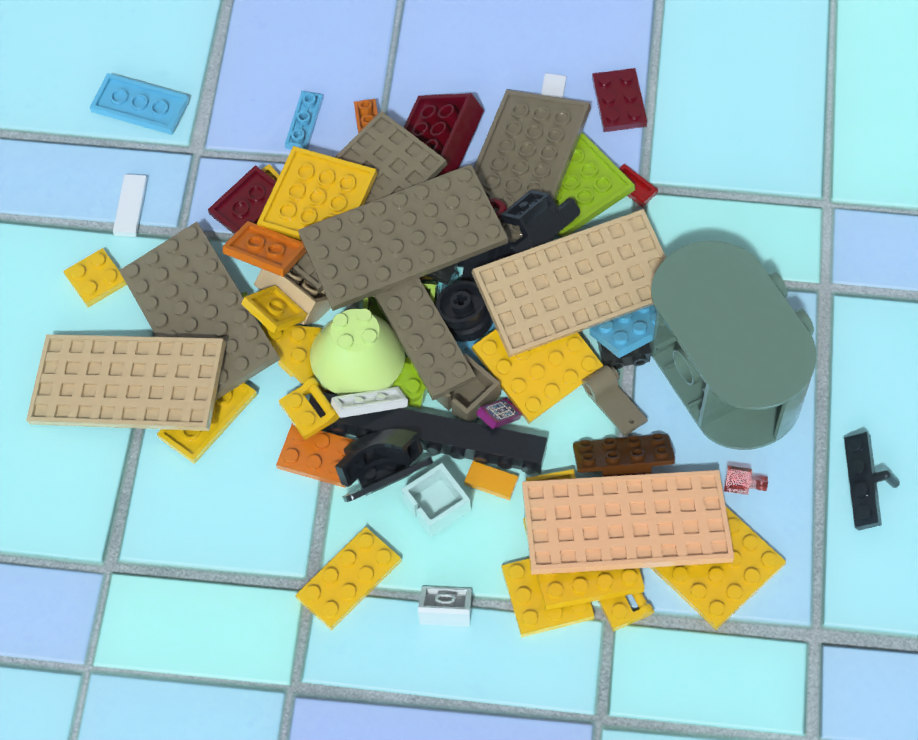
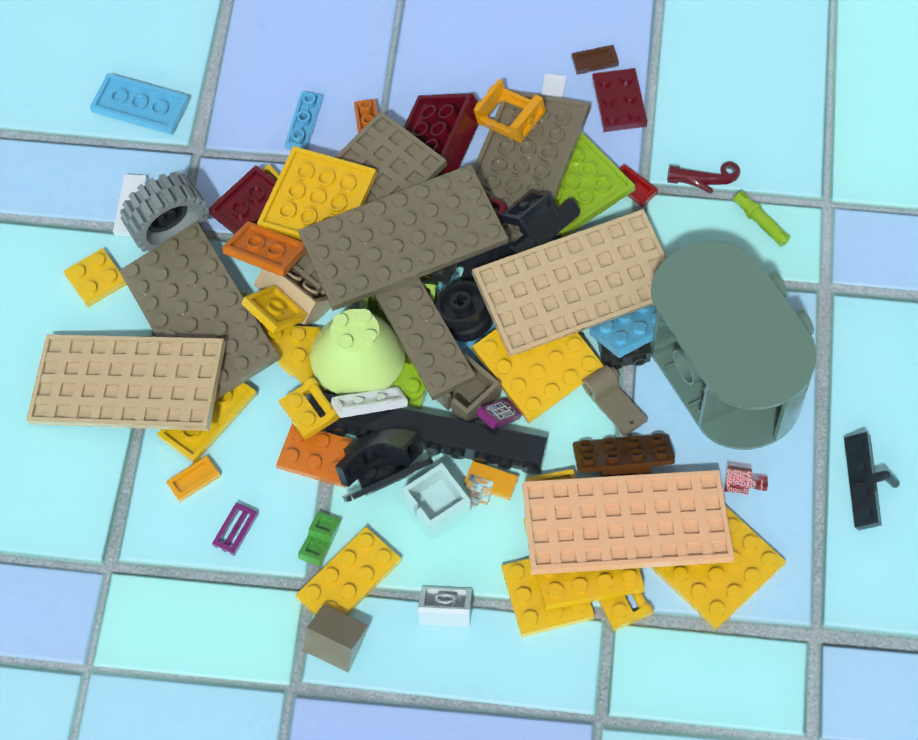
(162, 210): none -> light grey wheel
(193, 479): none -> light orange tile
(243, 533): none -> magenta tile
(319, 539): none -> bright green slope
(334, 637): none -> dark tan slope
(478, 490): none -> clear tile
(531, 111): none -> light orange window
(594, 59): none -> reddish brown tile
(702, 179): none -> dark red plant
(756, 213): none -> lime pin

